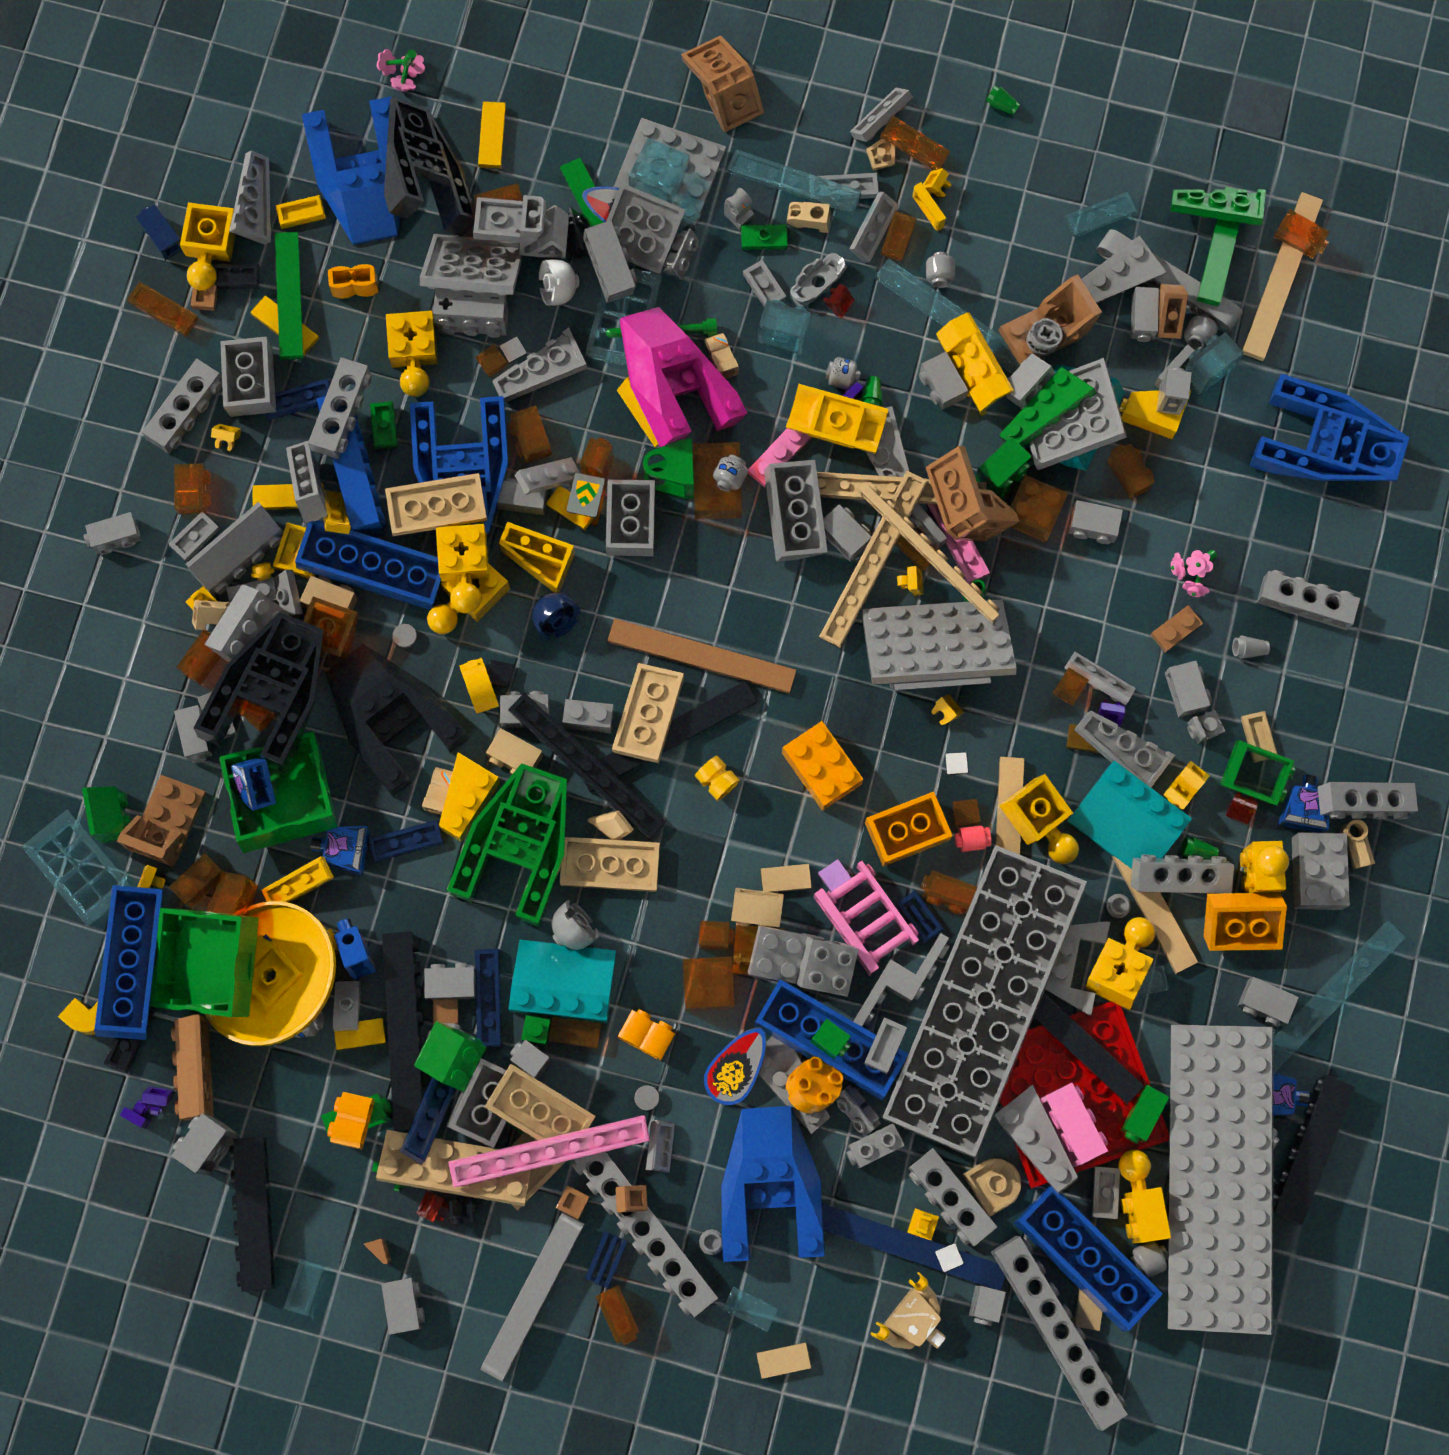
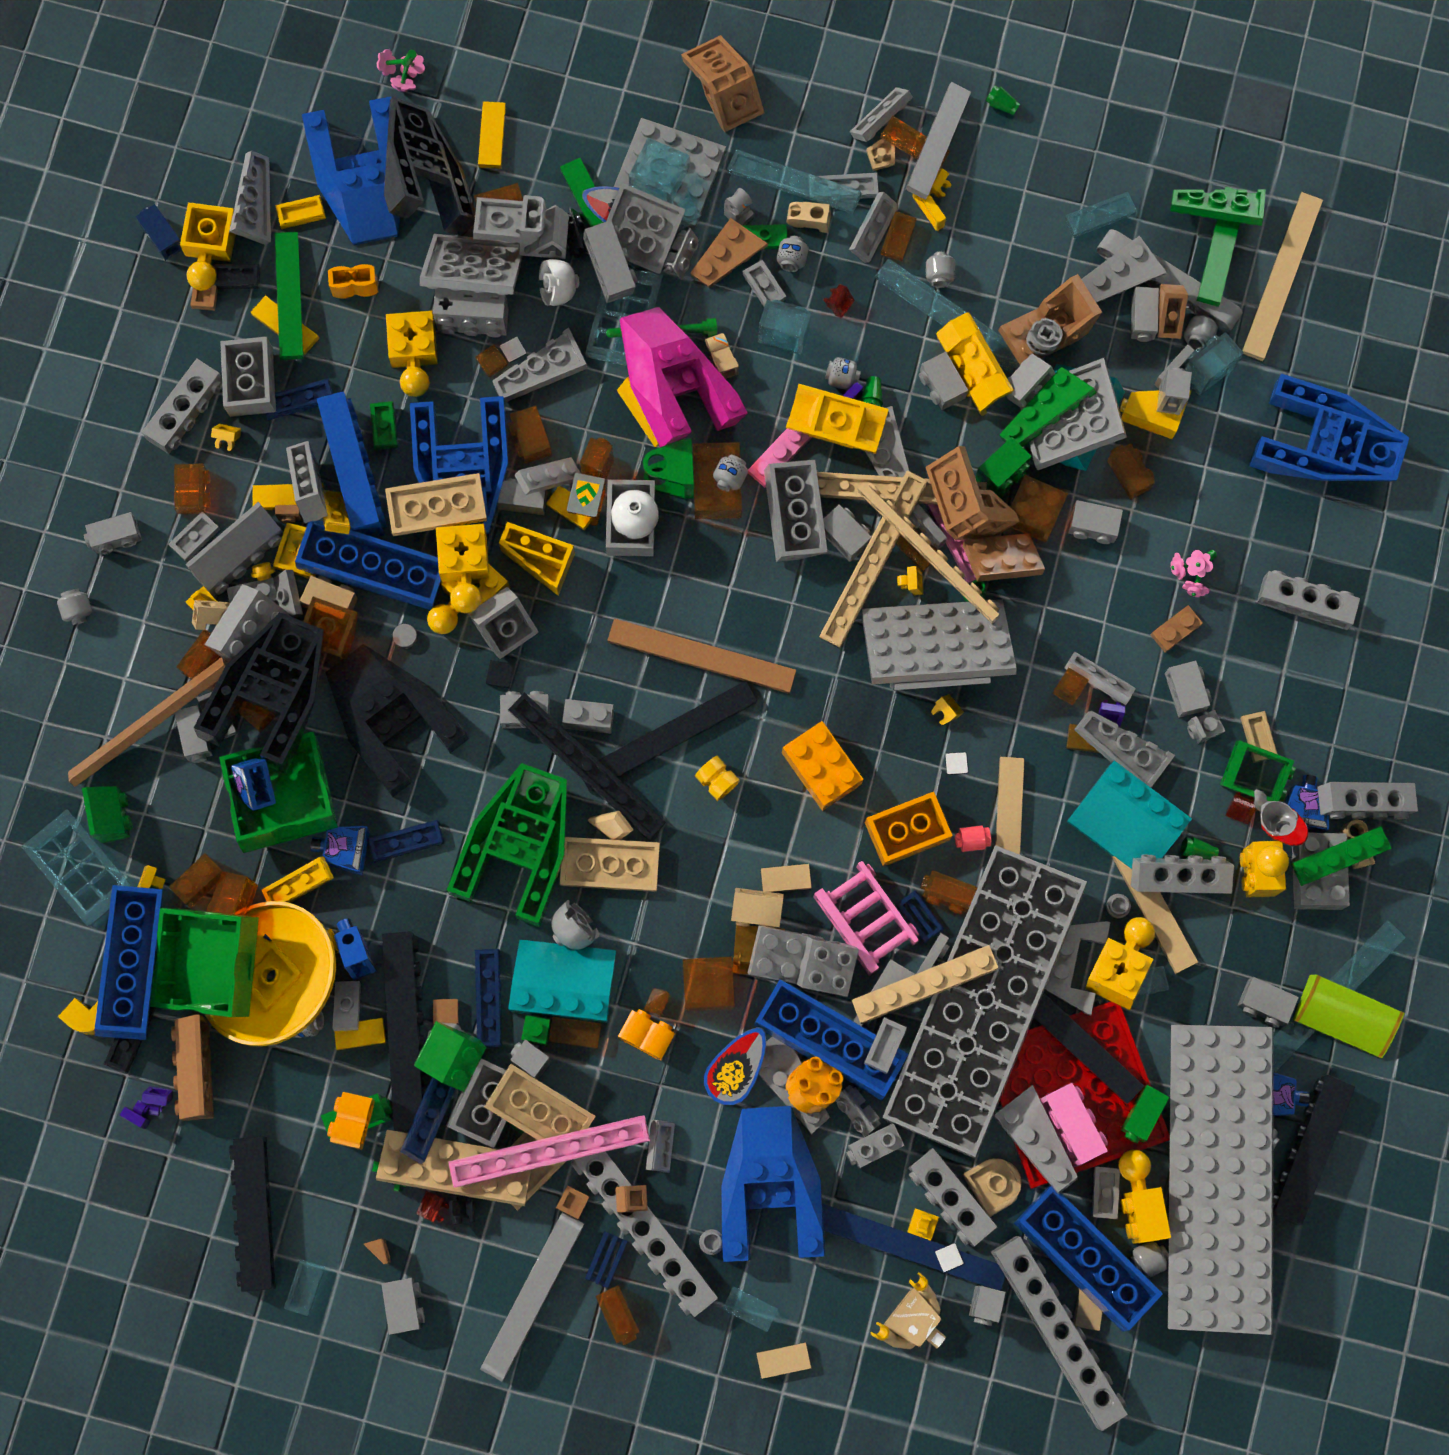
(74, 606): none -> light grey head
(146, 723): none -> medium nougat tile
(162, 309): clear orange plate -> none
(165, 823): medium nougat bracket -> none
(204, 1144): light grey brick -> none
(288, 513): none -> medium nougat plate
(347, 373): light grey brick -> none
(437, 791): tan leg -> none
(450, 982): light grey brick -> none
(466, 797): yellow wedge -> none
(479, 685): yellow brick -> none
(503, 622): none -> light grey brick
(512, 751): tan brick -> none
(555, 615): dark blue cylinder -> none
(638, 522): none -> white cylinder
(646, 1098): light grey tile -> none
(648, 713): tan plate -> none
(657, 1002): none -> clear orange slope
(715, 935): clear orange brick -> none
(728, 251): none -> medium nougat wing
(792, 254): none -> light grey head
(829, 269): light grey piece -> none
(831, 1039): green brick -> none
(834, 875): lavender tile -> none
(925, 984): none -> tan plate
(938, 140): none -> light grey tile
(966, 812): clear orange tile -> none
(1003, 557): none -> medium nougat plate
(1042, 822): yellow brick -> none
(1186, 785): yellow brick -> none
(1245, 921): light orange brick -> none
(1249, 647): light grey cone -> none
(1280, 821): none -> light grey hair
(1302, 234): clear orange brick -> none
(1341, 856): none -> green plate
(1348, 1016): none -> lime slope

